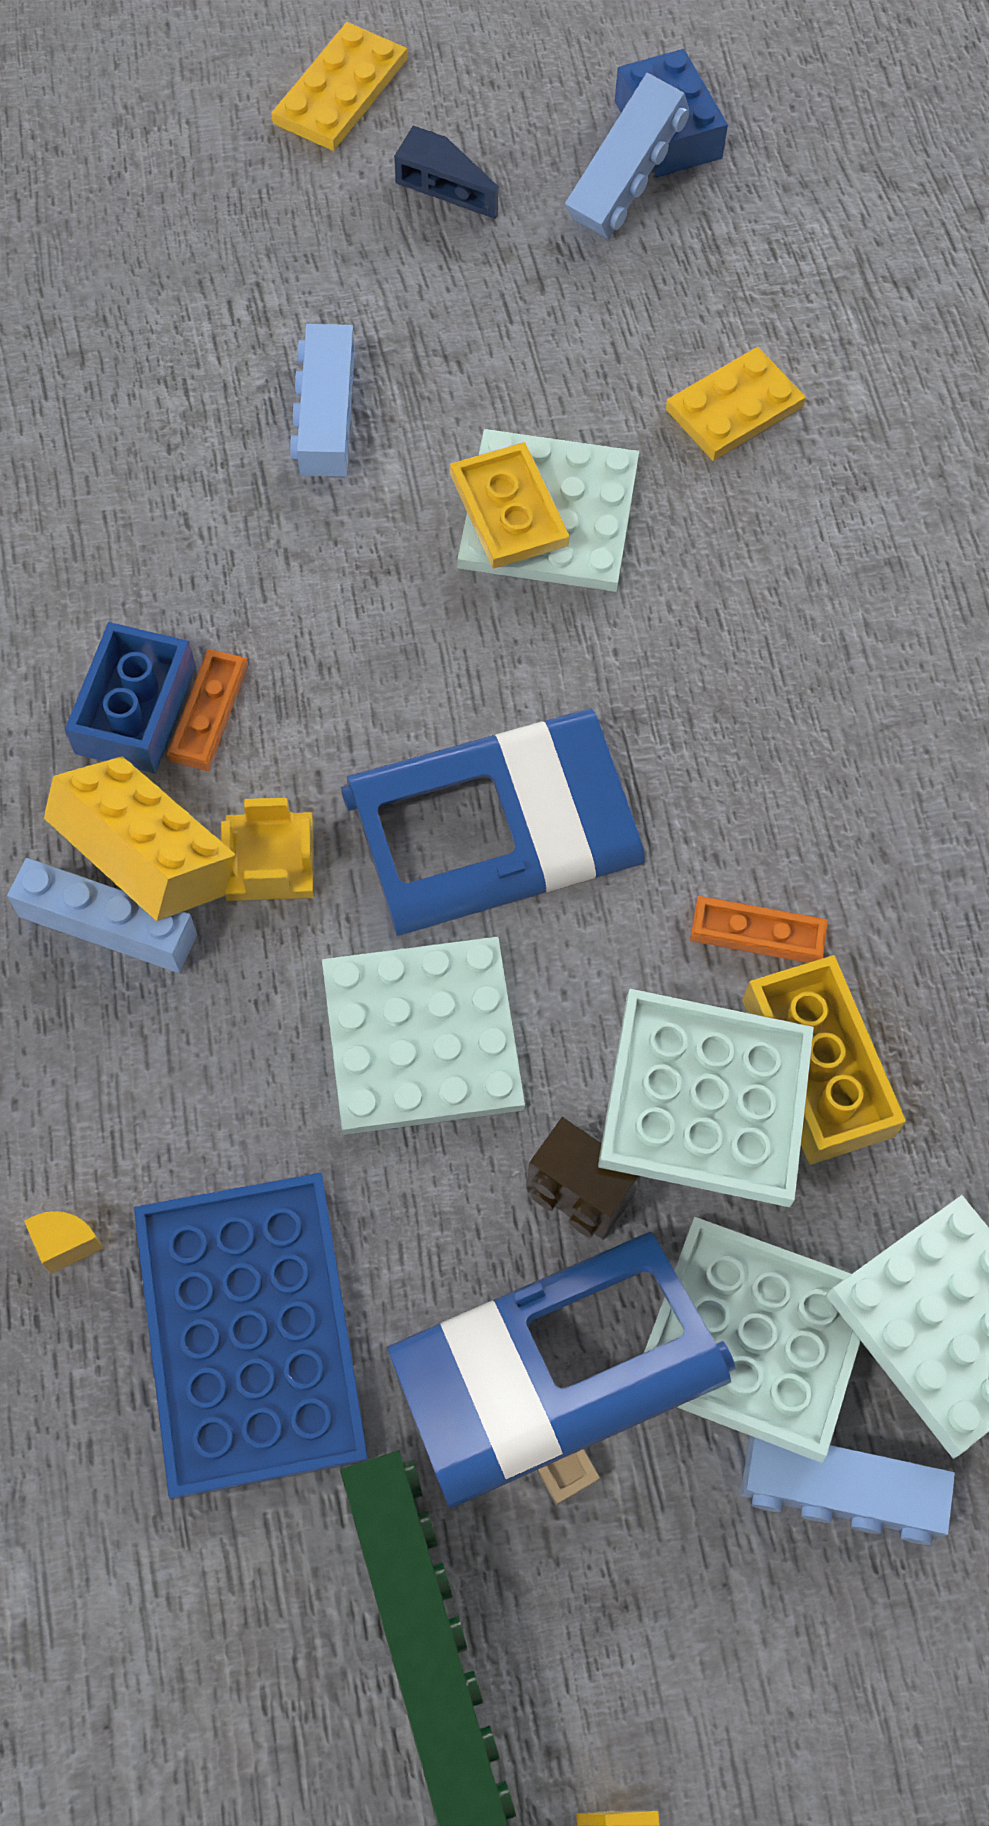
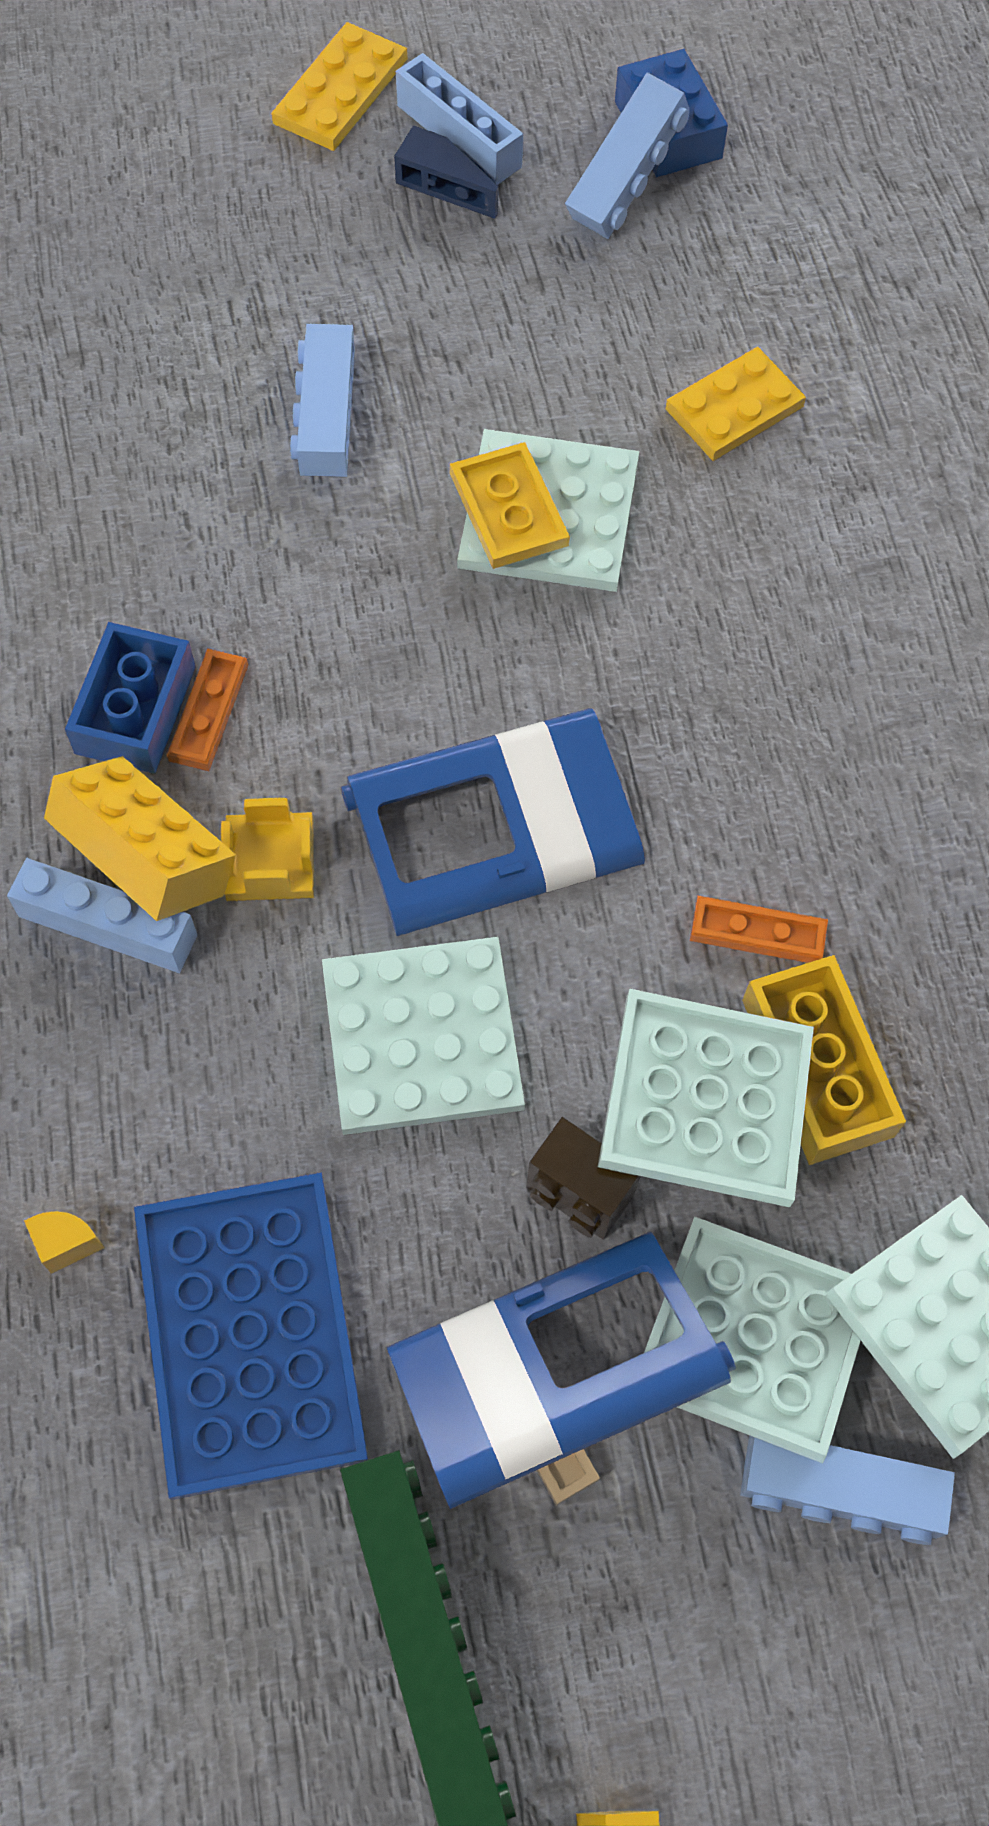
(455, 112): none -> light blue brick

